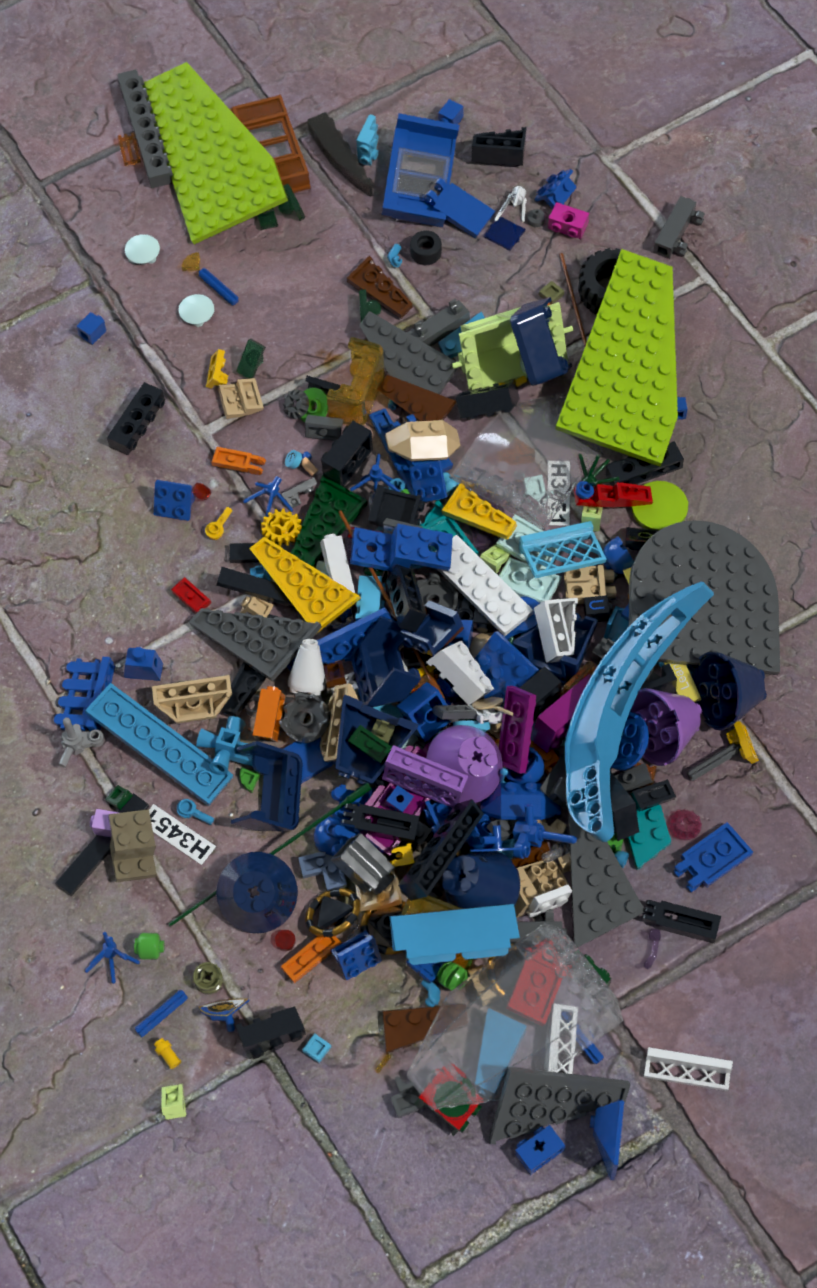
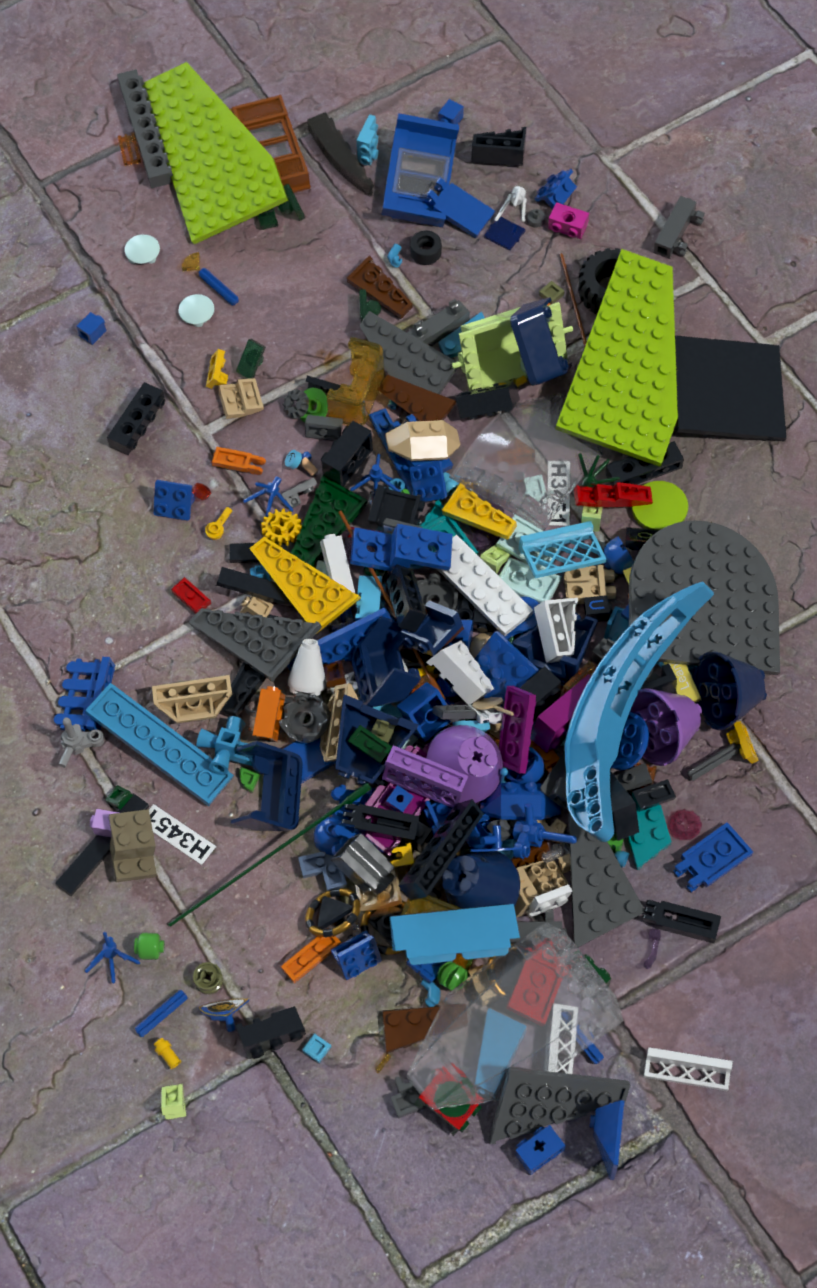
(143, 664): blue torso -> none
(186, 809): dark azure plate -> none
(276, 888): dark blue cone -> none
(285, 940): clear red tile -> none
(584, 490): blue plate -> none
(729, 388): none -> black tile

